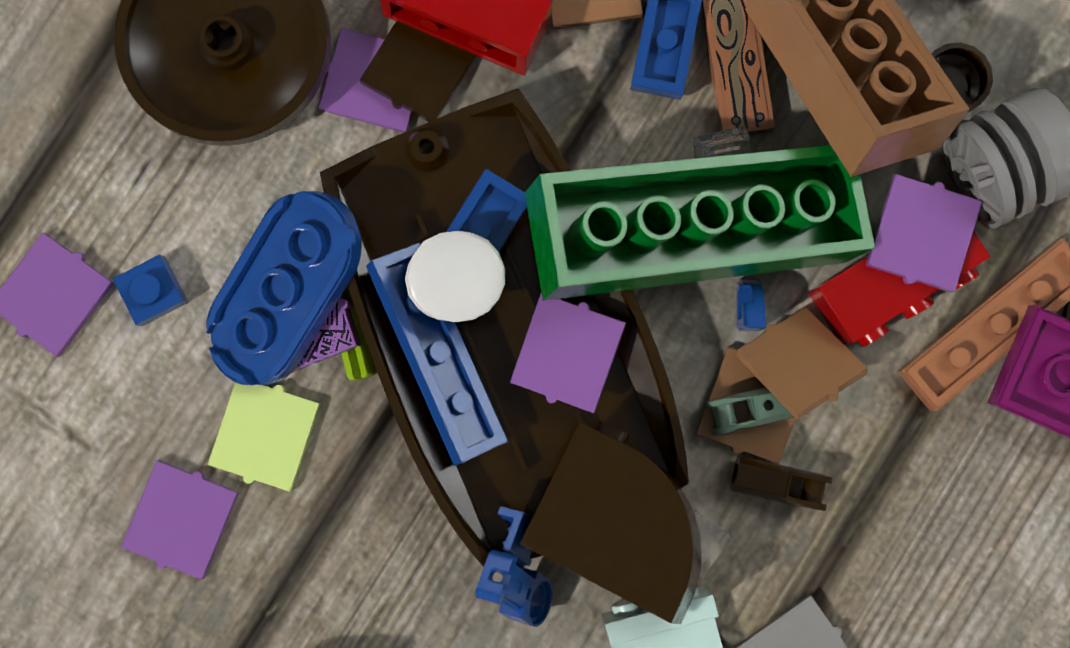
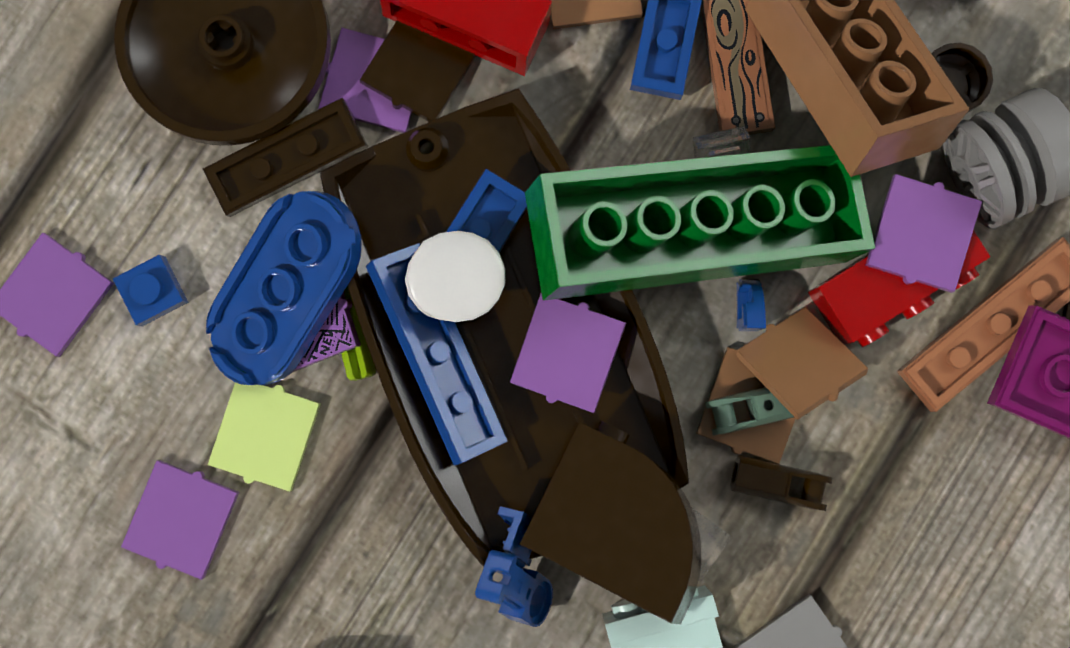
(285, 157): none -> dark brown tile

